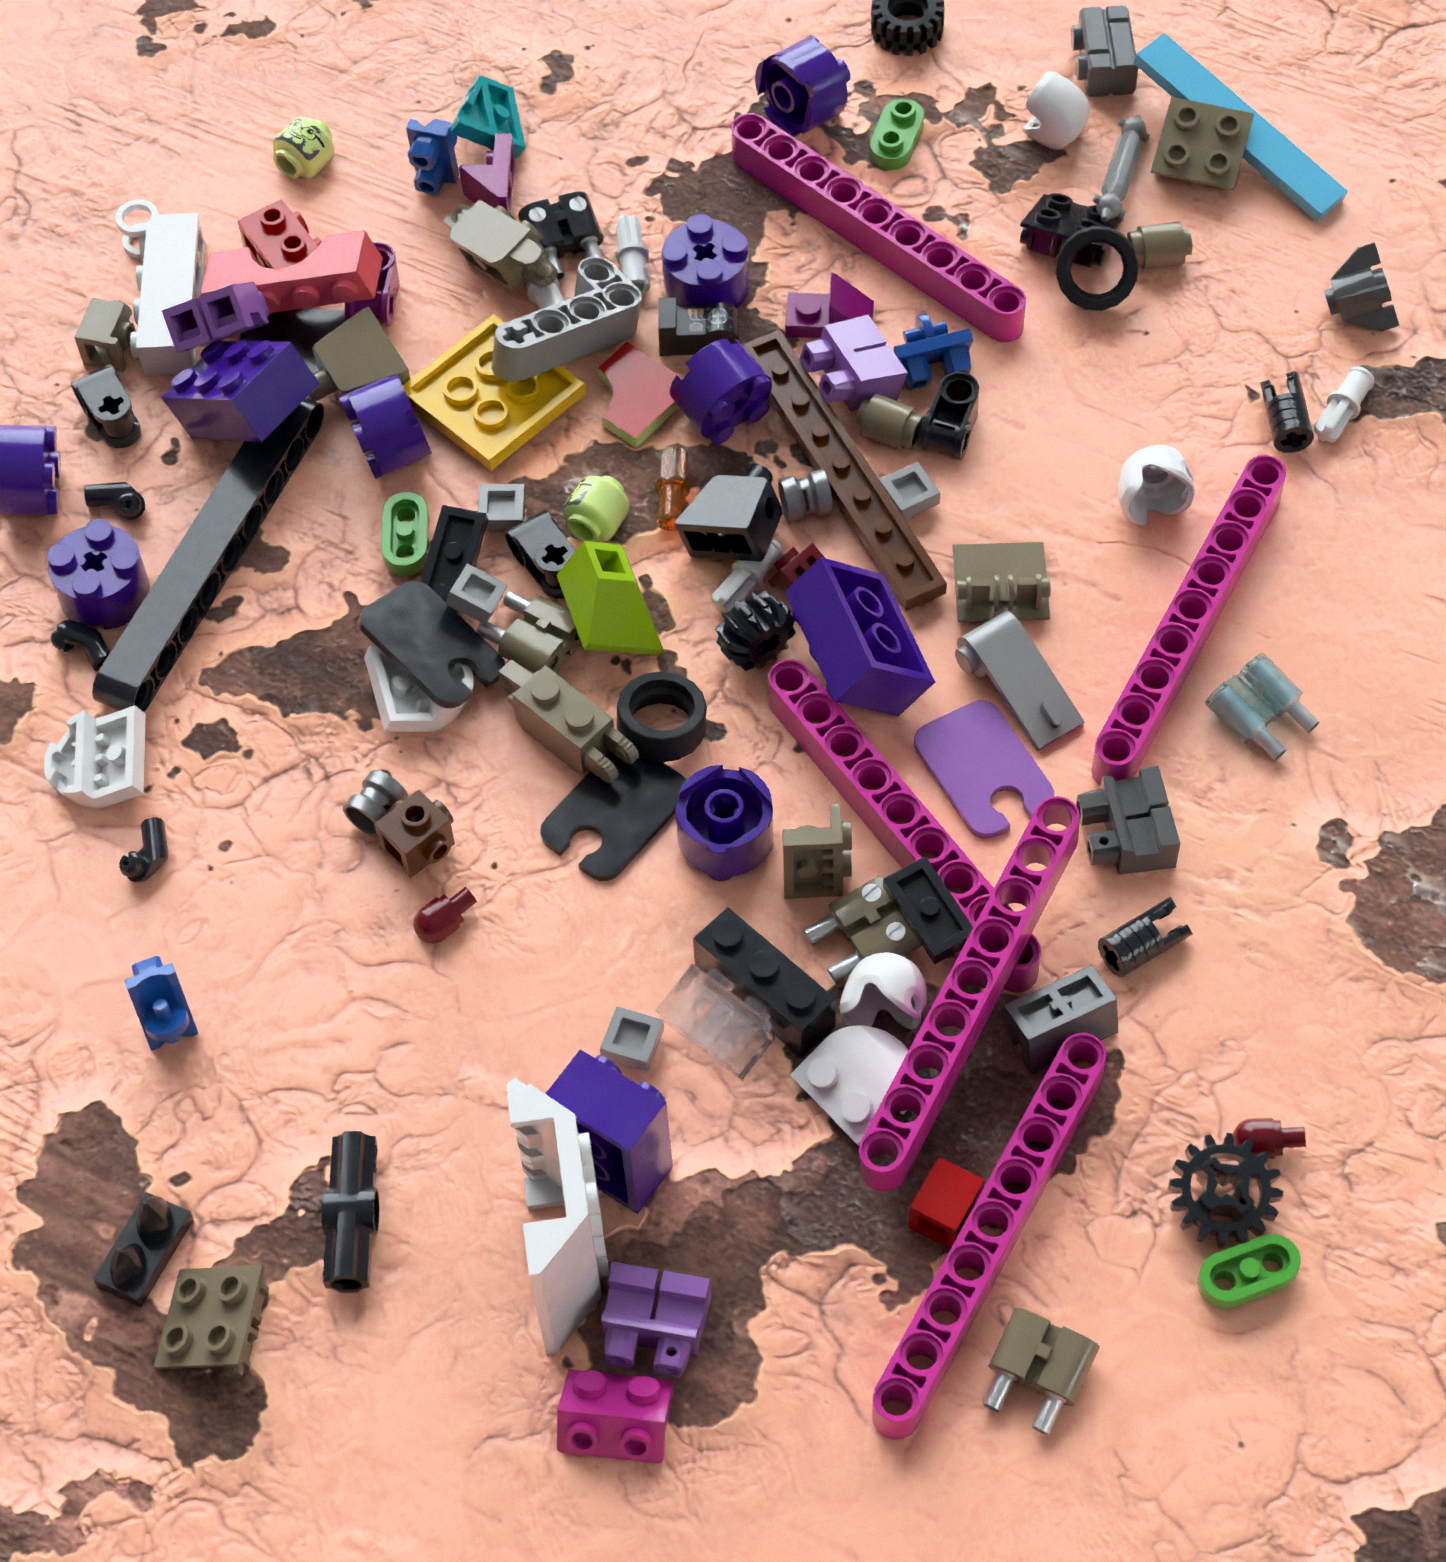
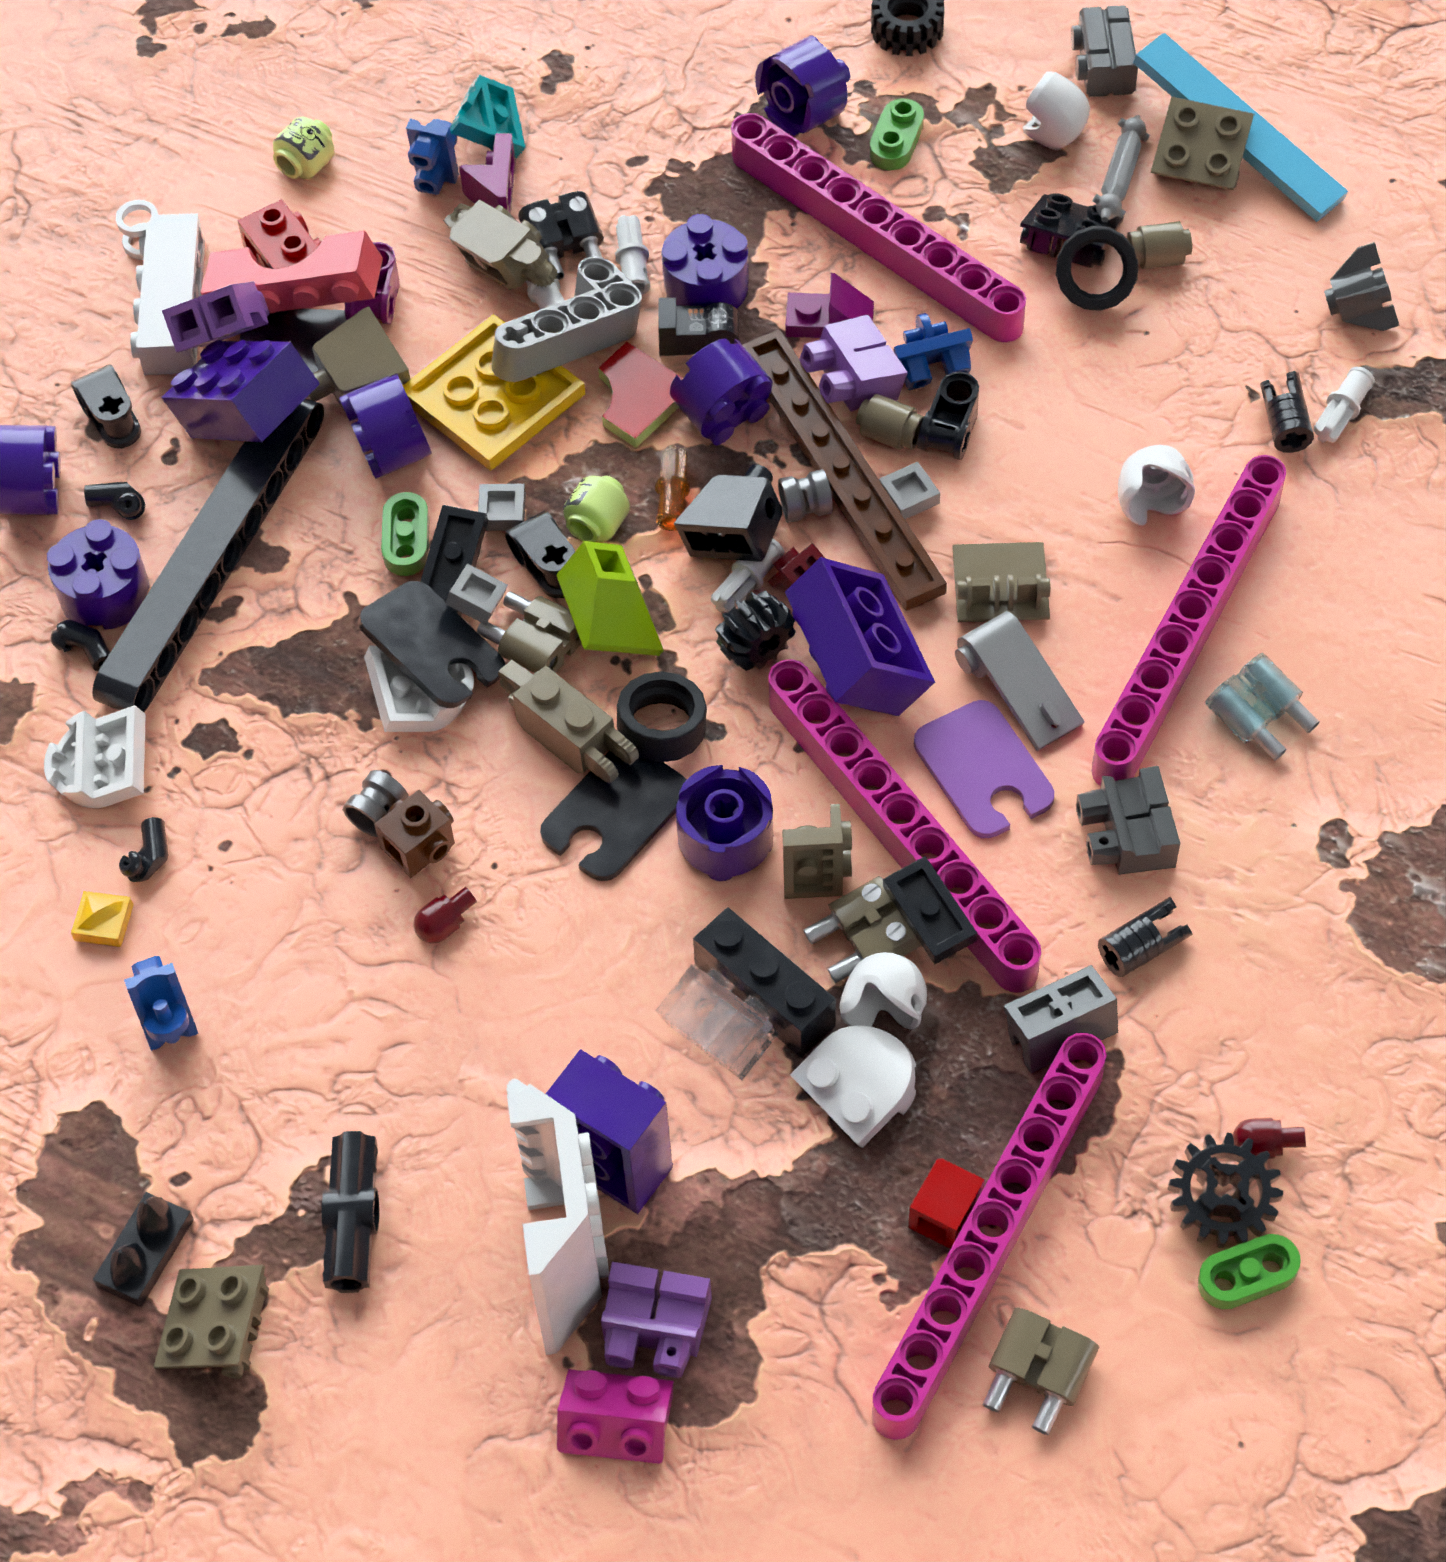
(102, 918): none -> yellow tile
(105, 334): dark tan brick -> none
(632, 1038): light grey plate -> none
(966, 1010): dark pink beam -> none

